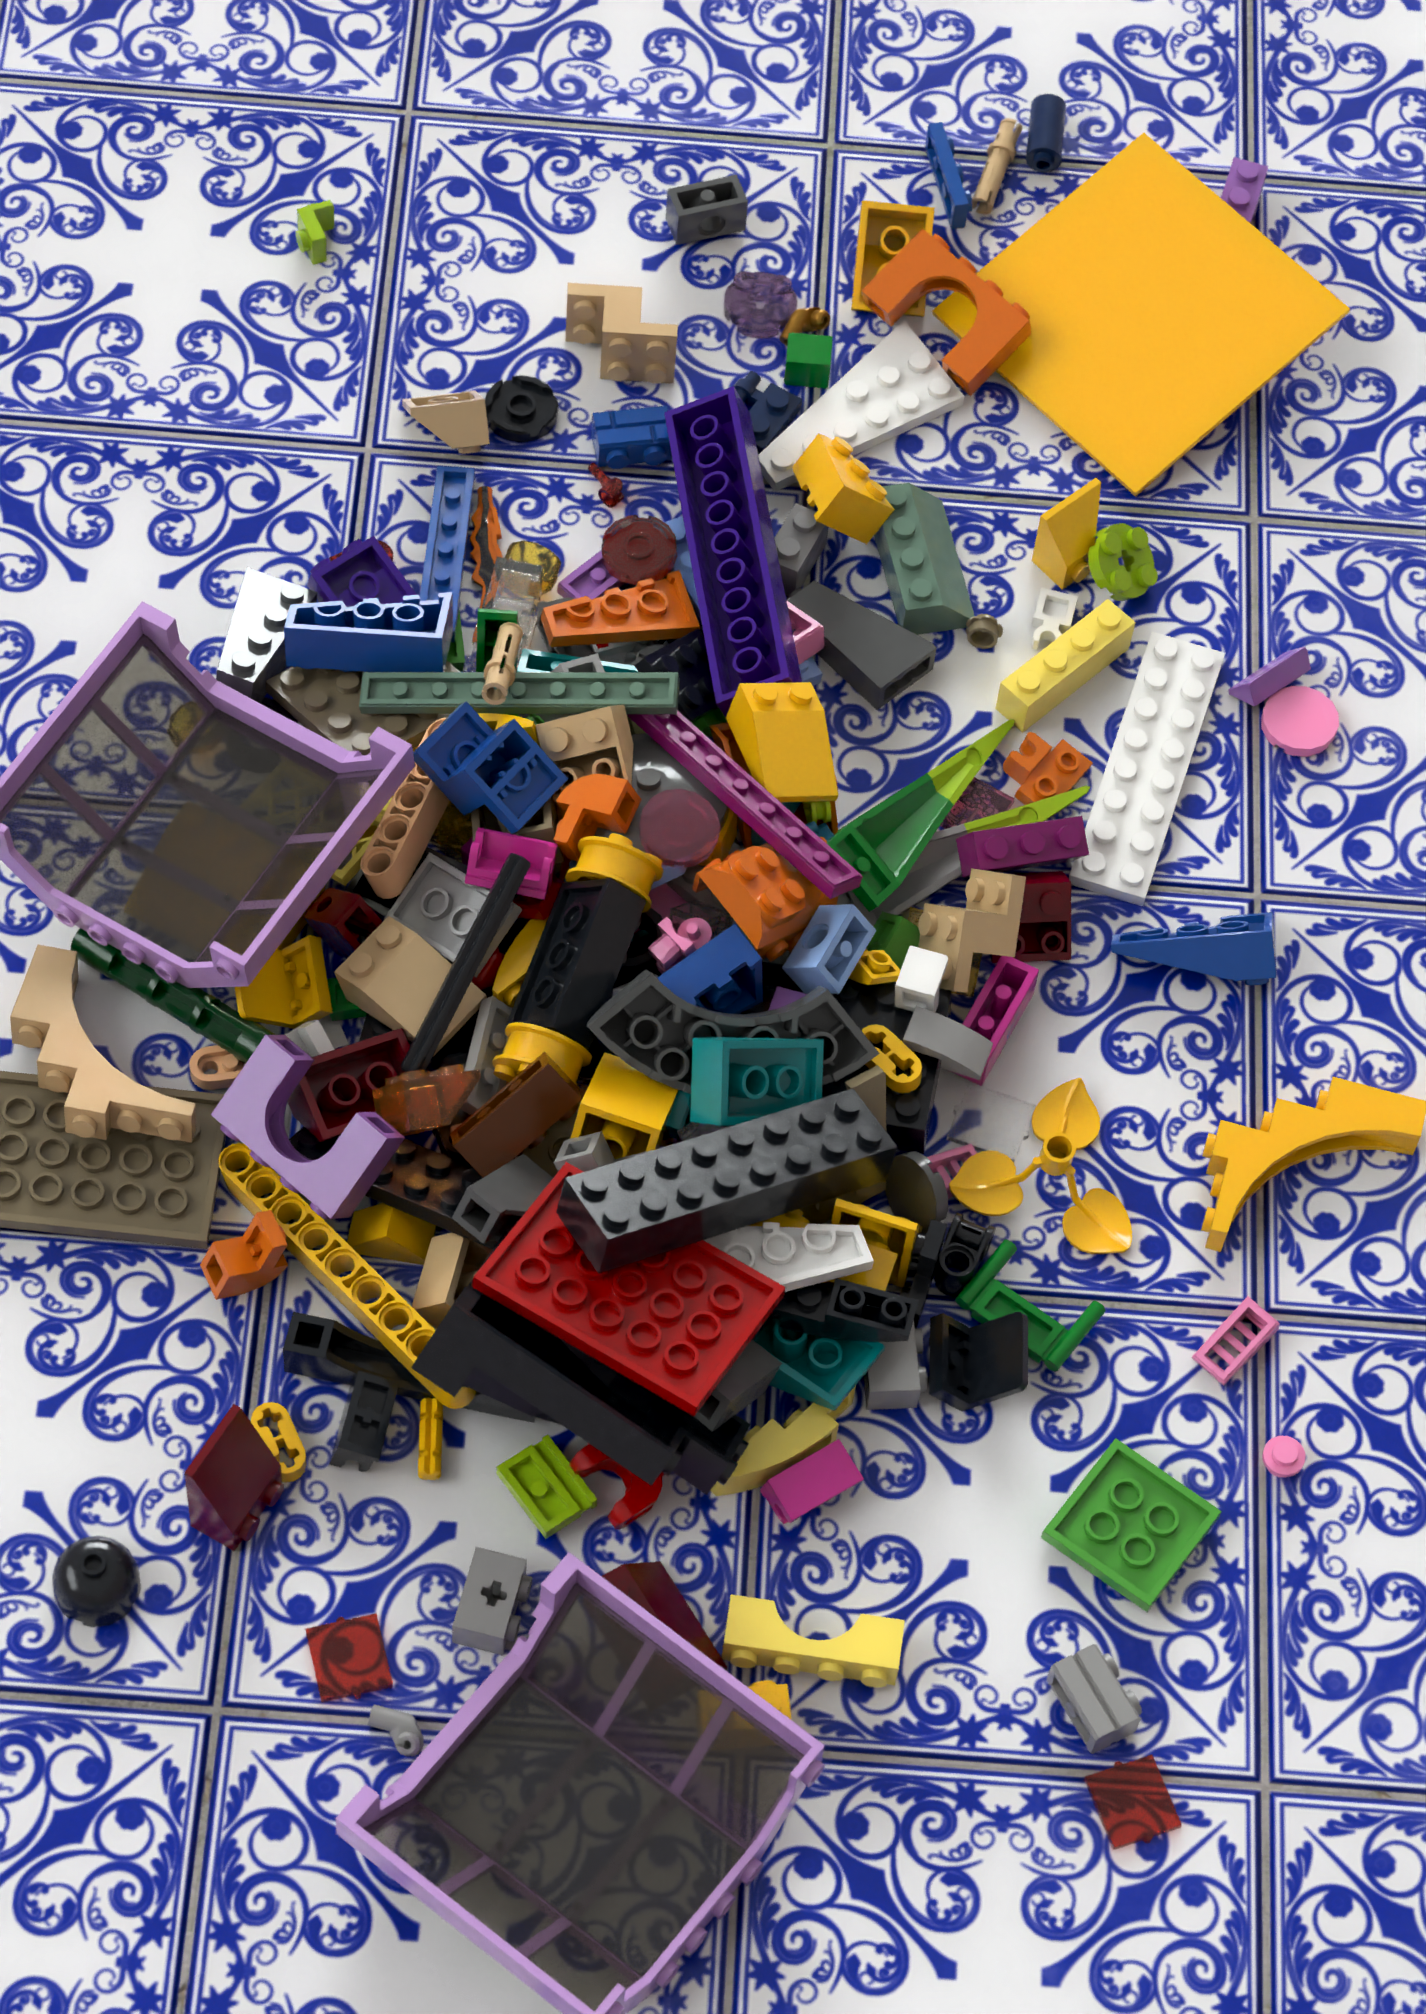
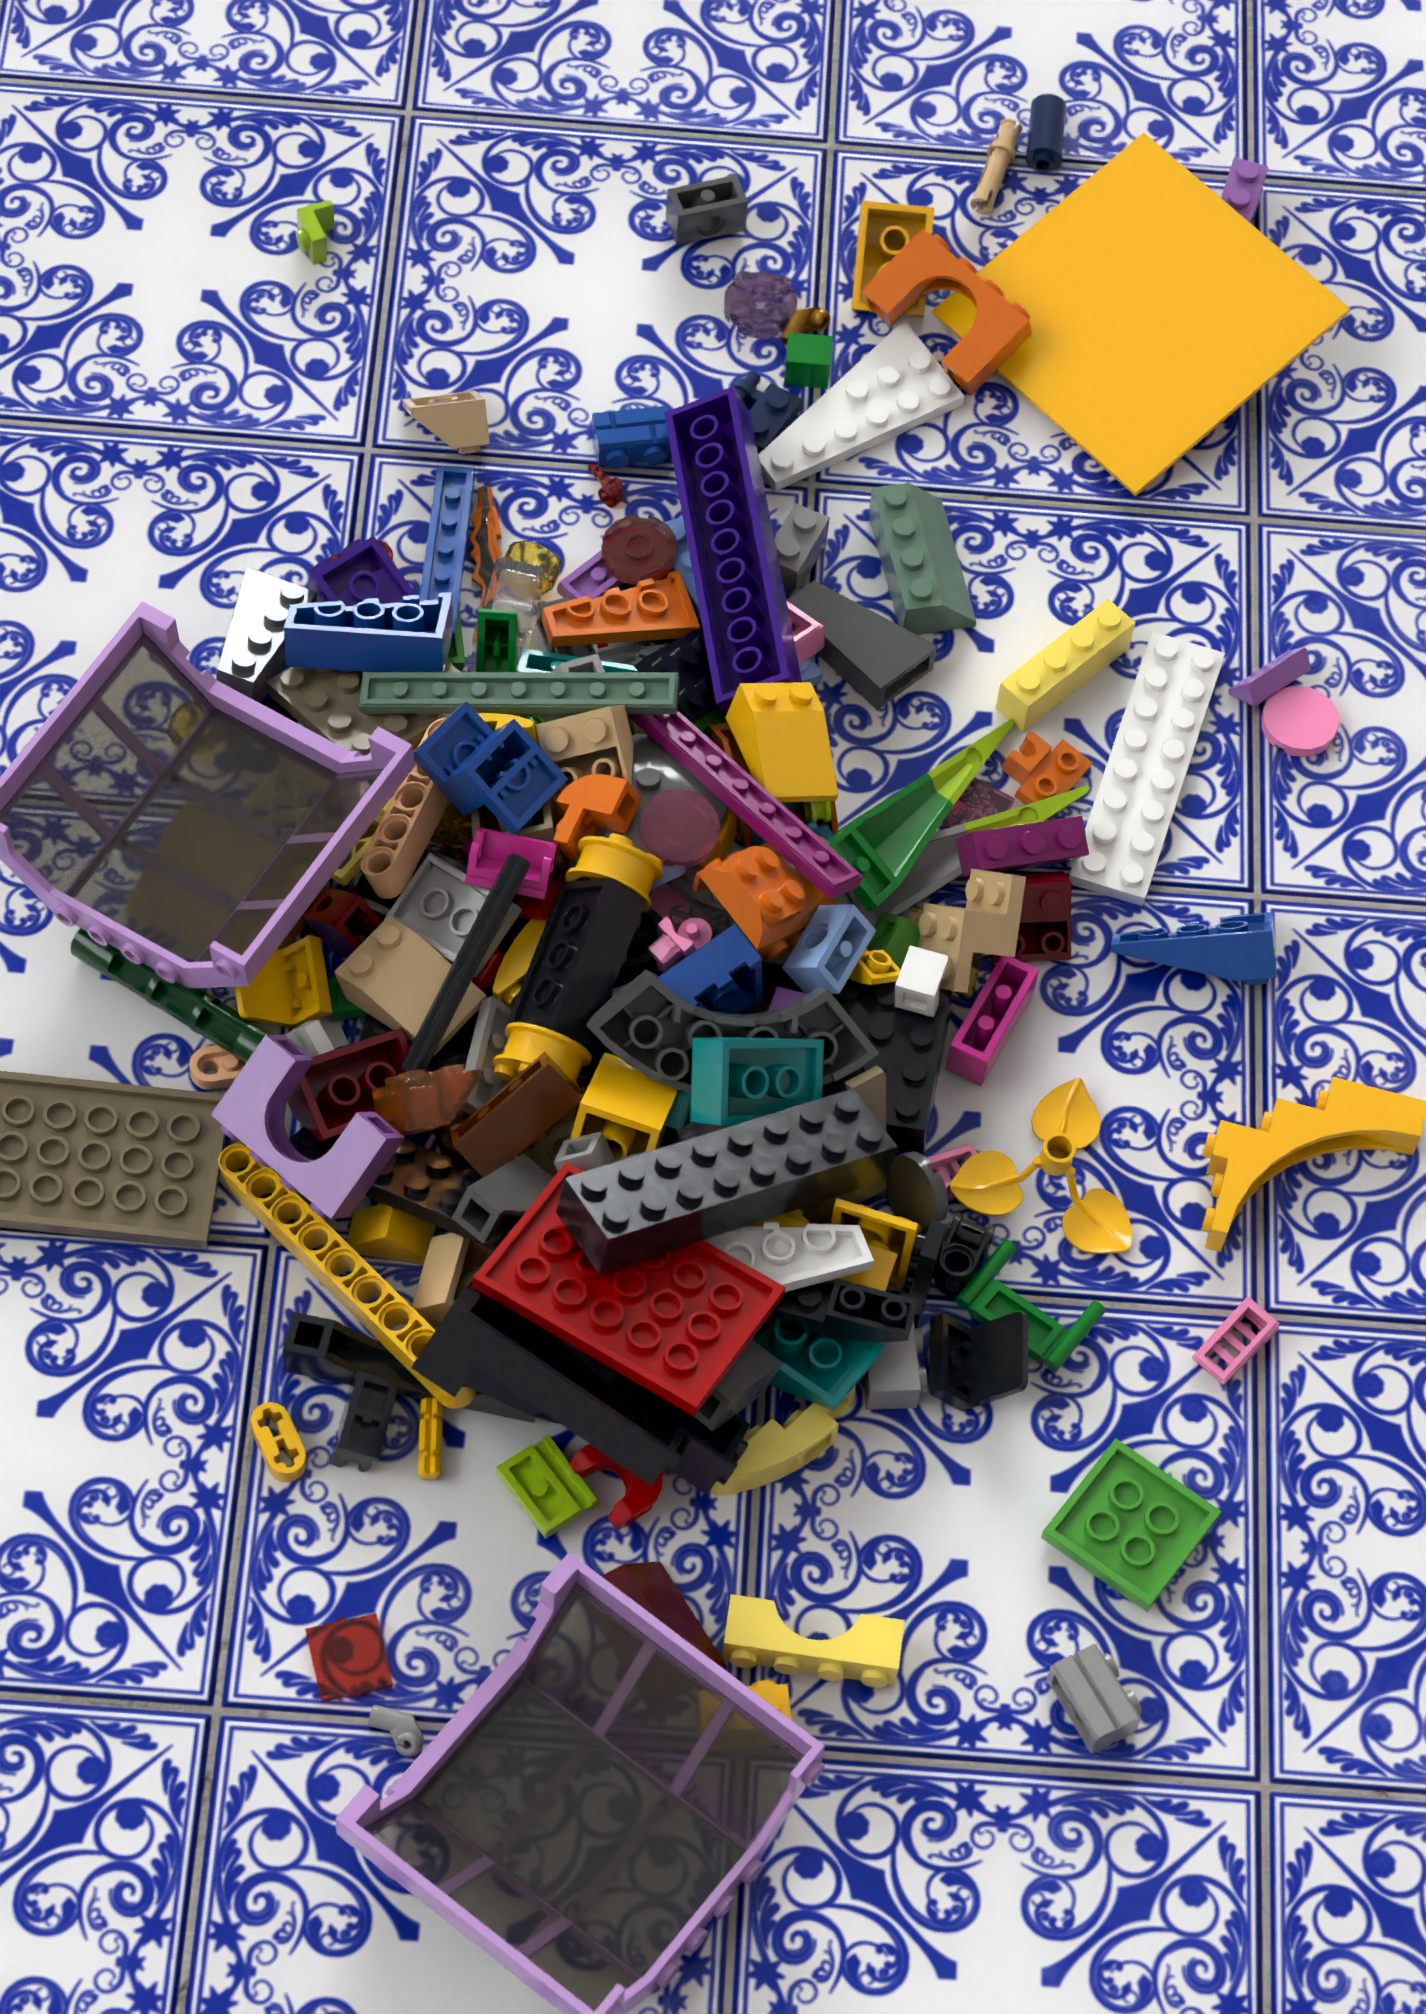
(69, 1063): tan arch -> none
(96, 1581): black cylinder -> none
(232, 1481): dark red slope -> none
(246, 1261): orange brick -> none
(491, 1577): light grey brick -> none
(505, 676): tan pin -> none
(521, 409): black tile -> none
(629, 347): tan bracket -> none
(811, 1482): dark pink hinge -> none
(841, 489): yellow wedge -> none
(894, 1054): yellow beam -> none
(945, 1039): light grey slope -> none
(948, 175): blue plate -> none
(983, 631): dark tan plate -> none
(991, 1121): clear piece -> none
(1052, 615): white plate -> none
(1067, 535): yellow slope -> none
(1132, 1802): clear red piece -> none
(1138, 569): lime plate -> none
(1283, 1456): bright pink plate -> none

